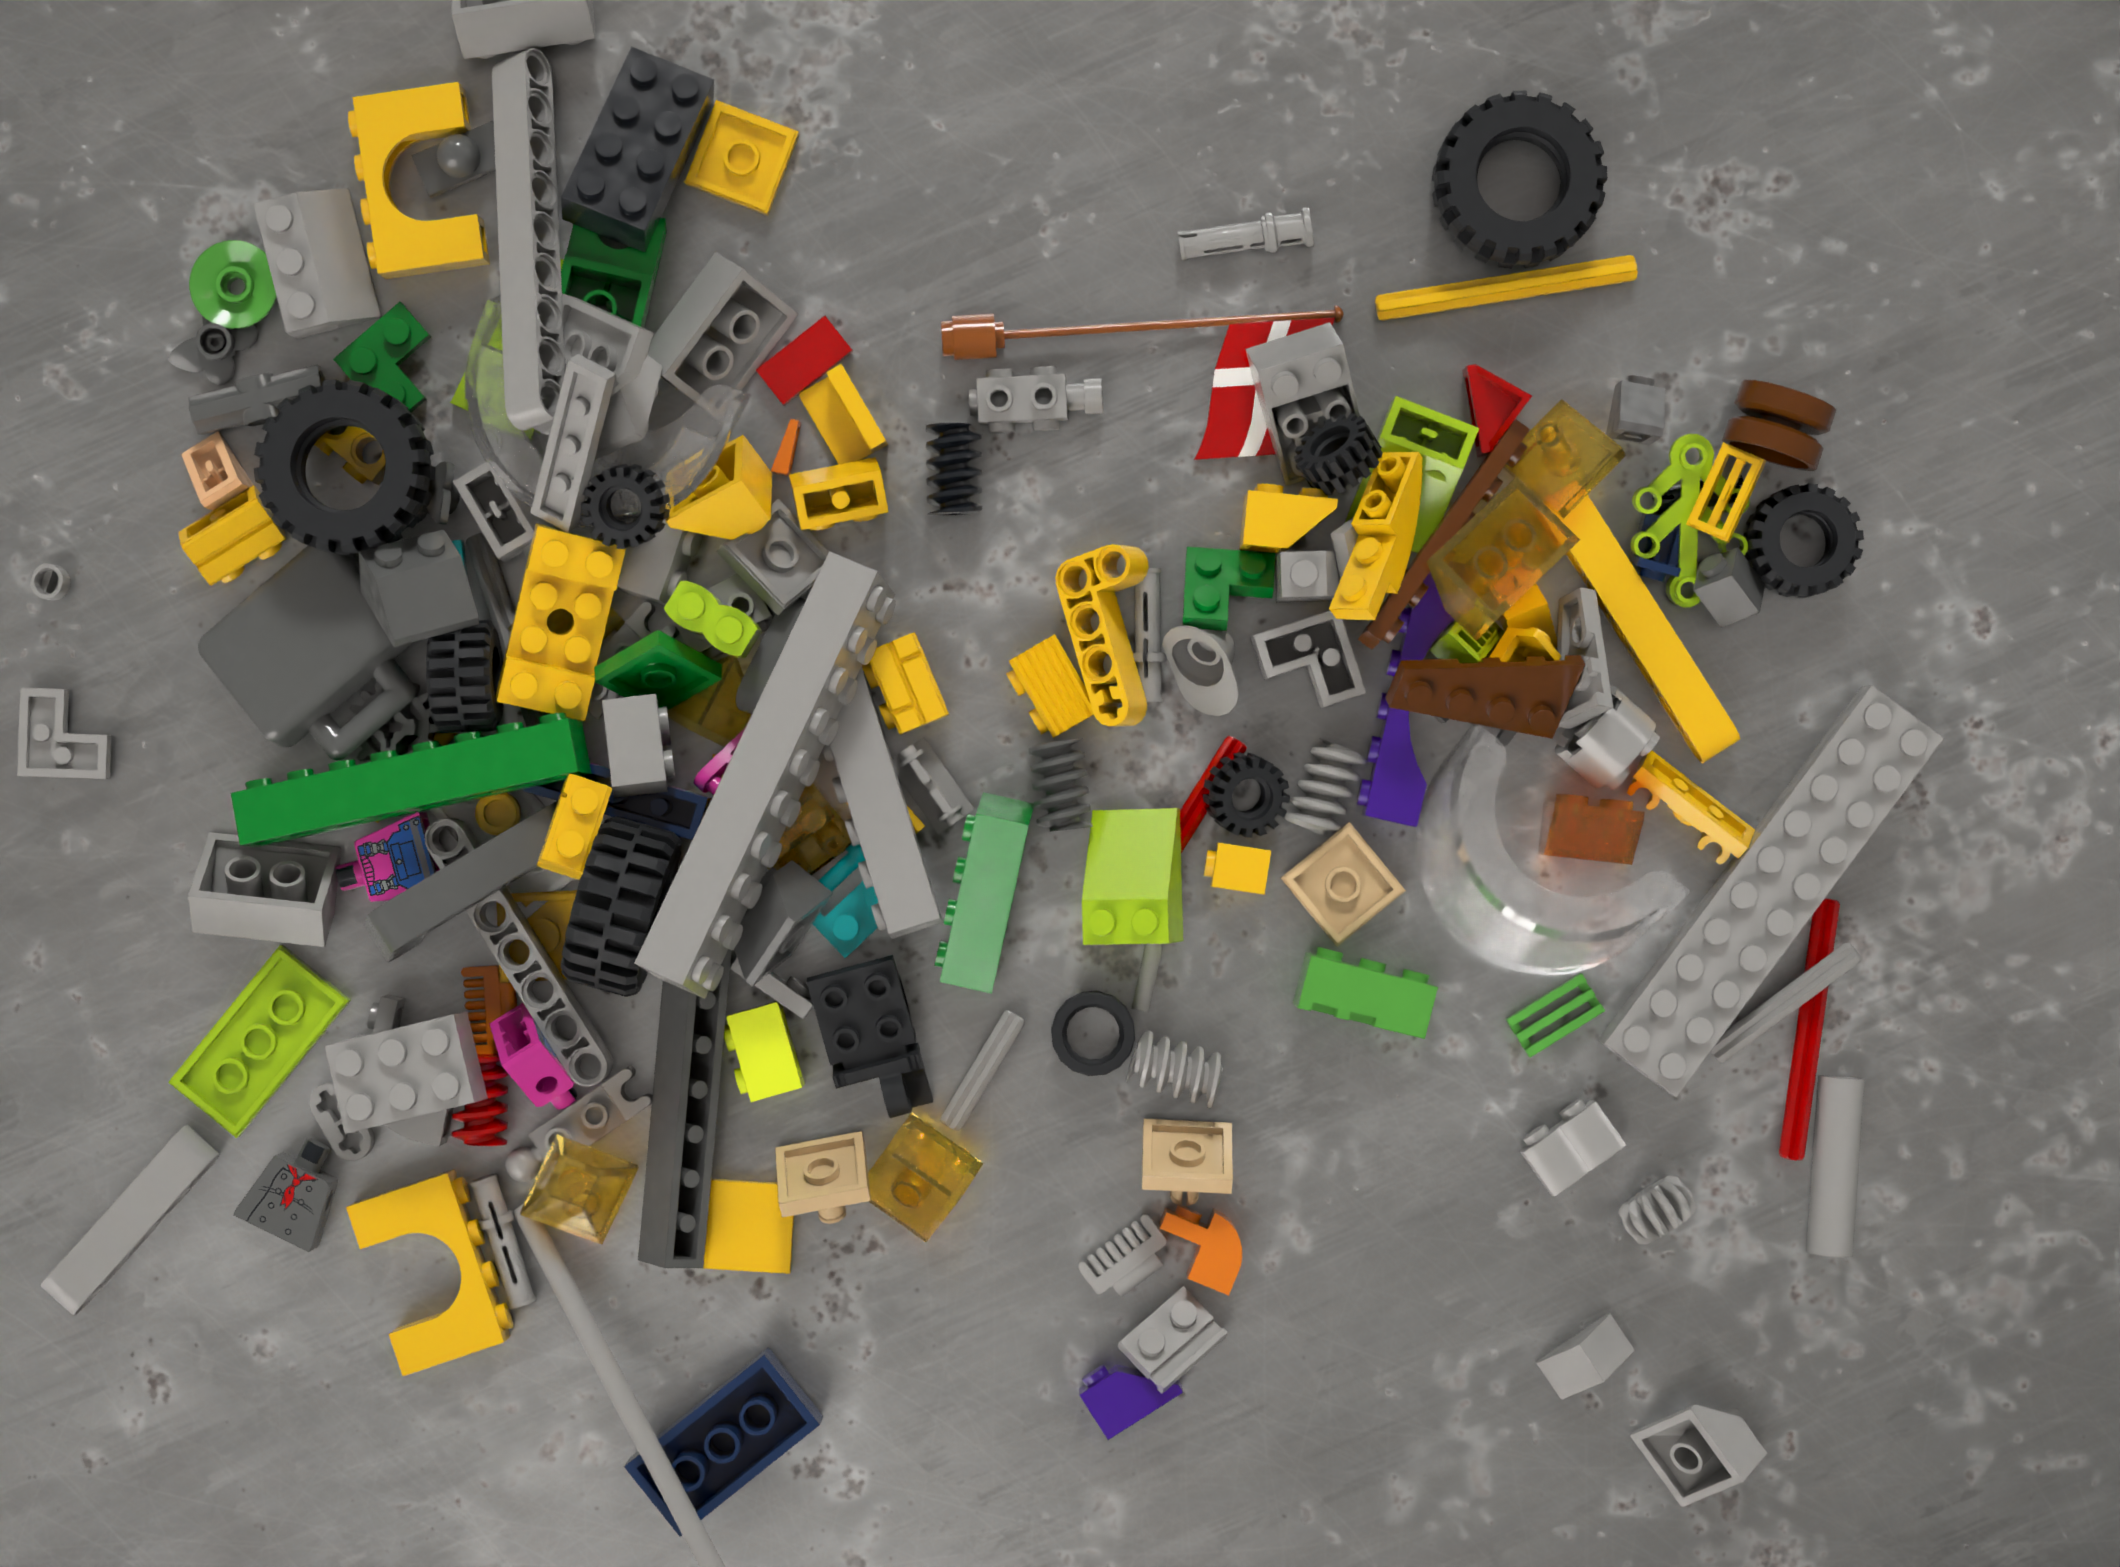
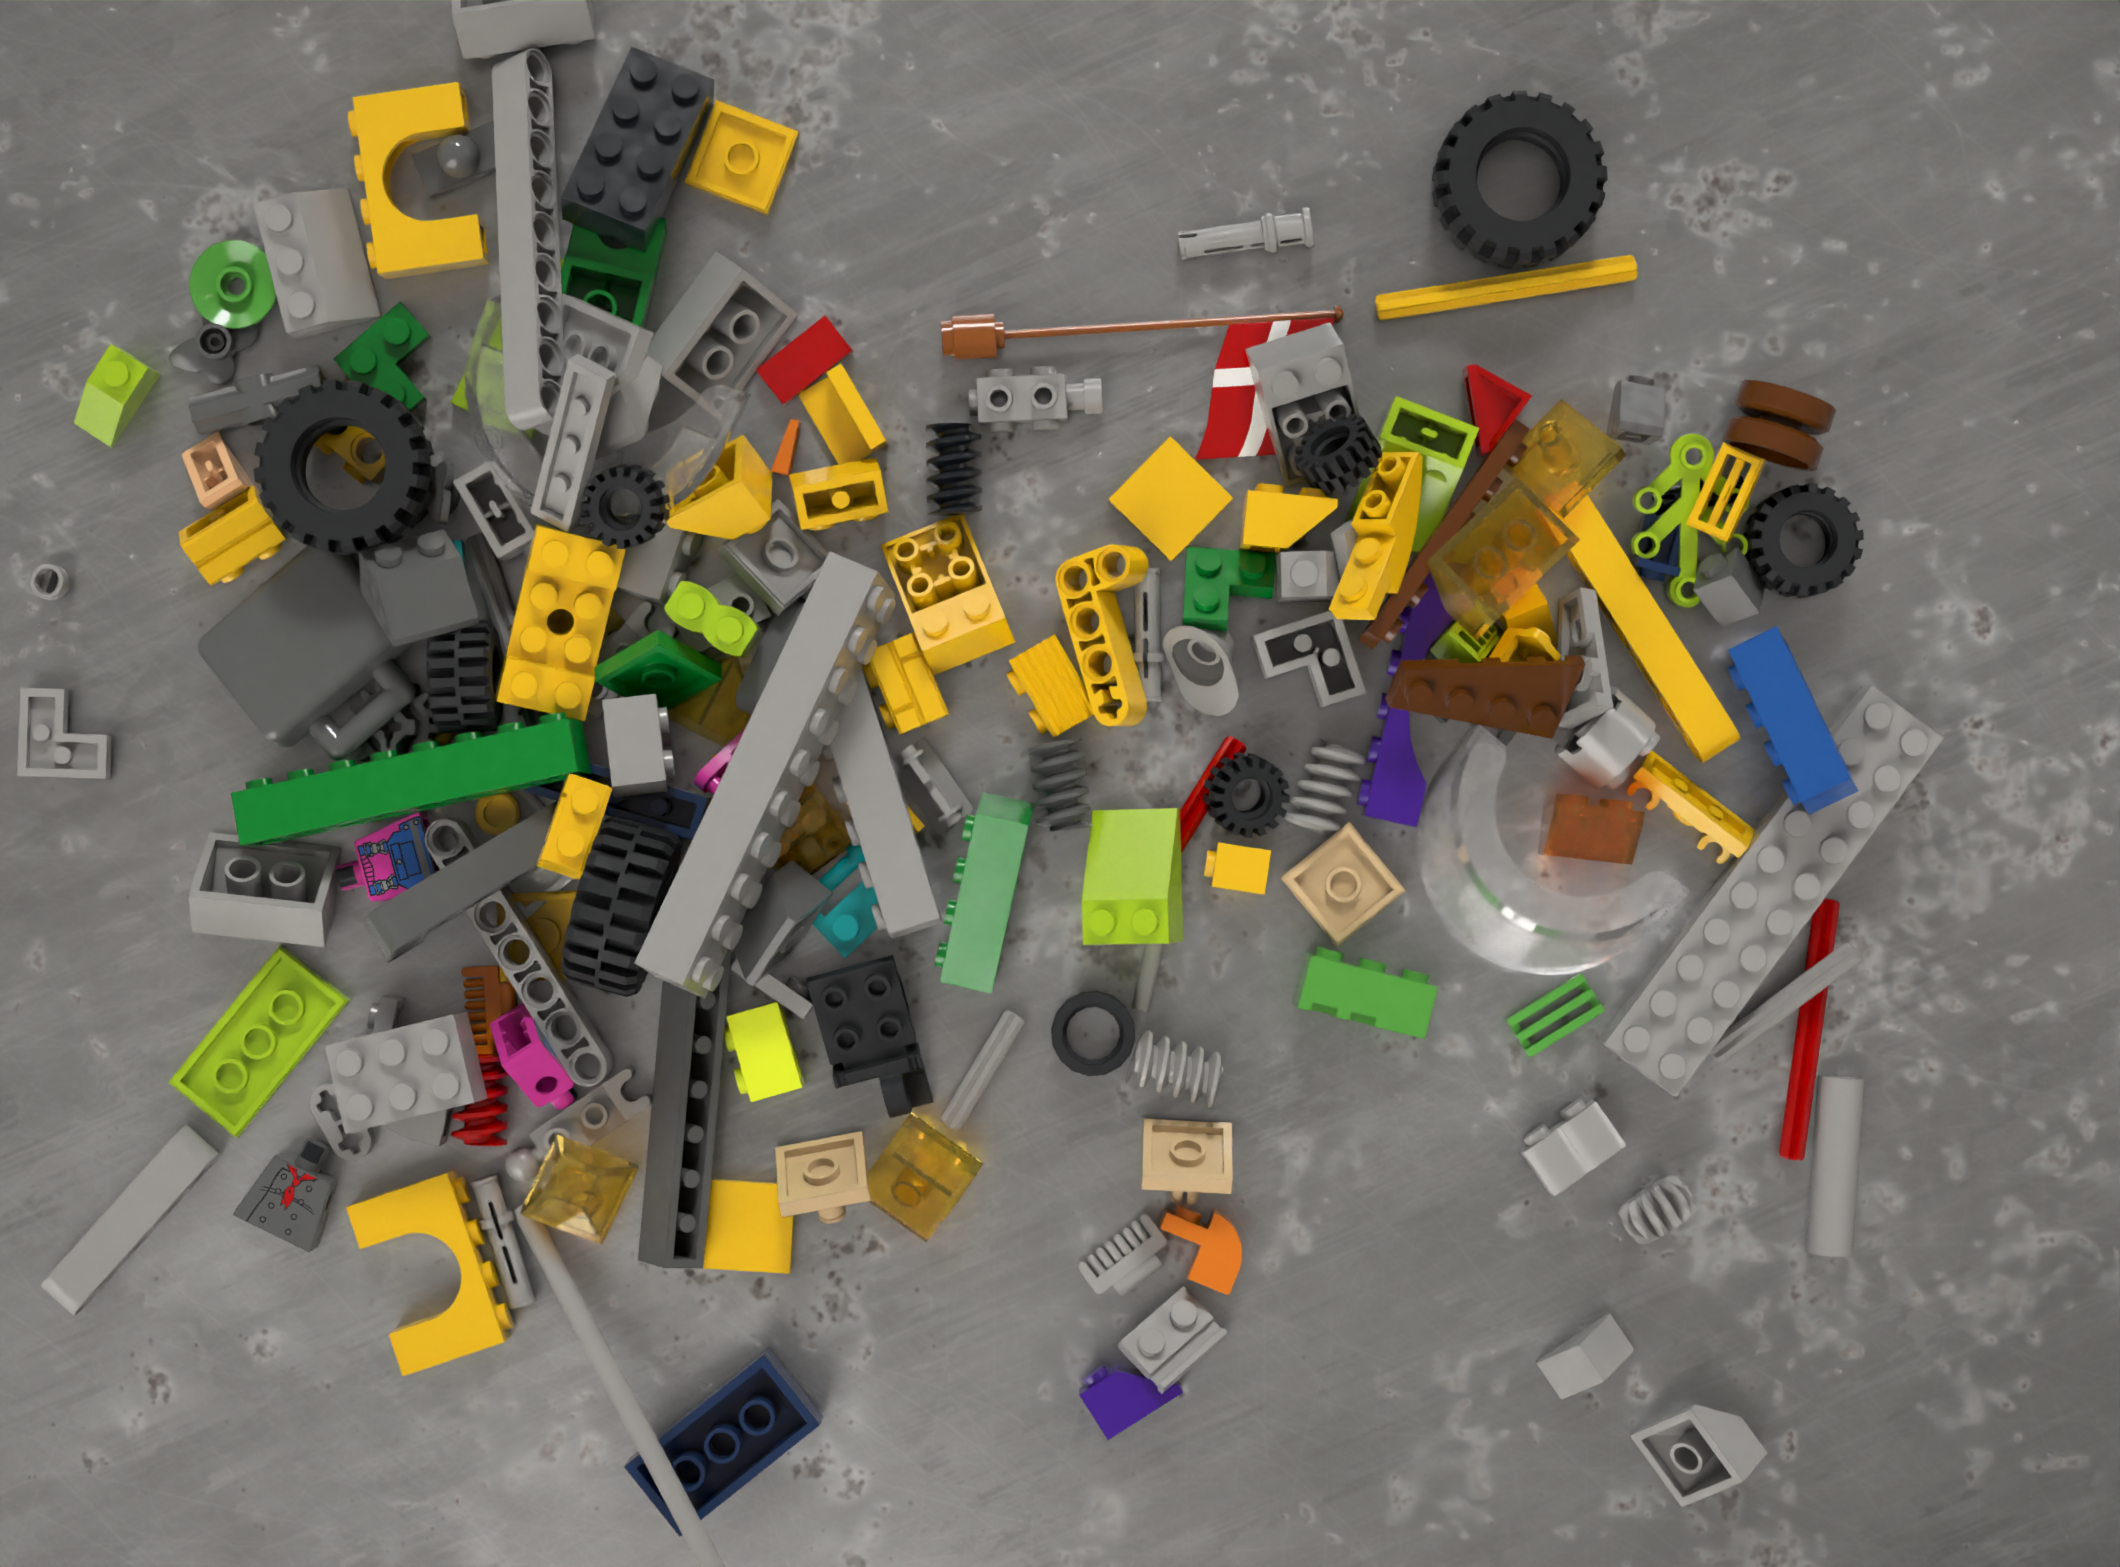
(114, 394): none -> lime slope
(947, 594): none -> yellow slope
(1170, 499): none -> yellow tile
(1792, 721): none -> blue brick

